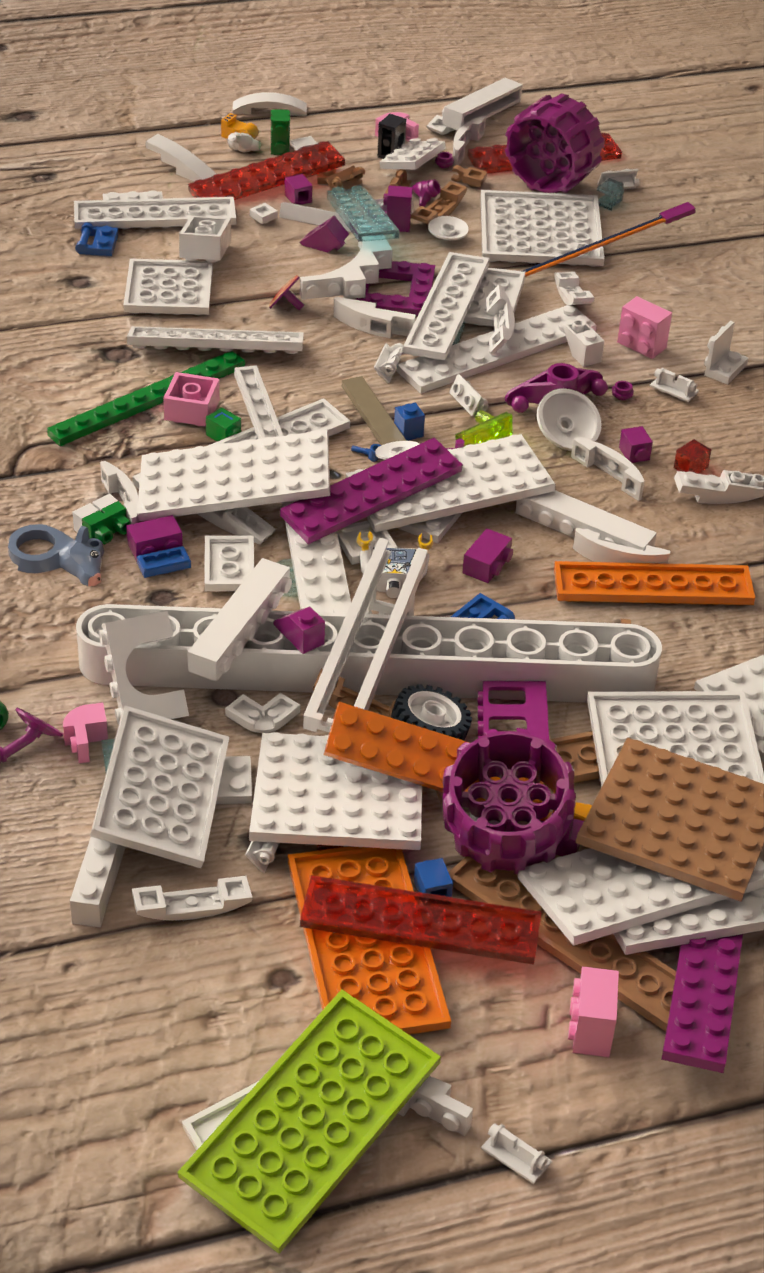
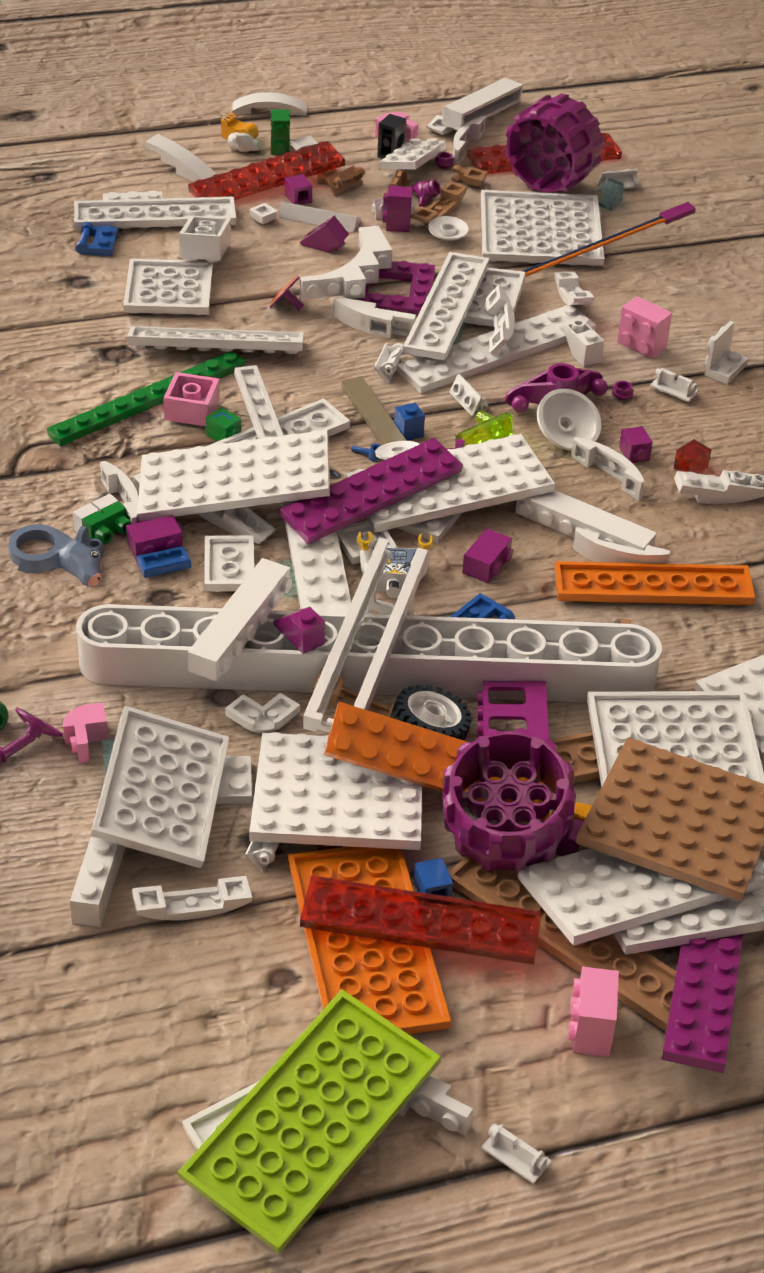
(120, 640): white arch -> none
(362, 214): clear light blue plate -> none

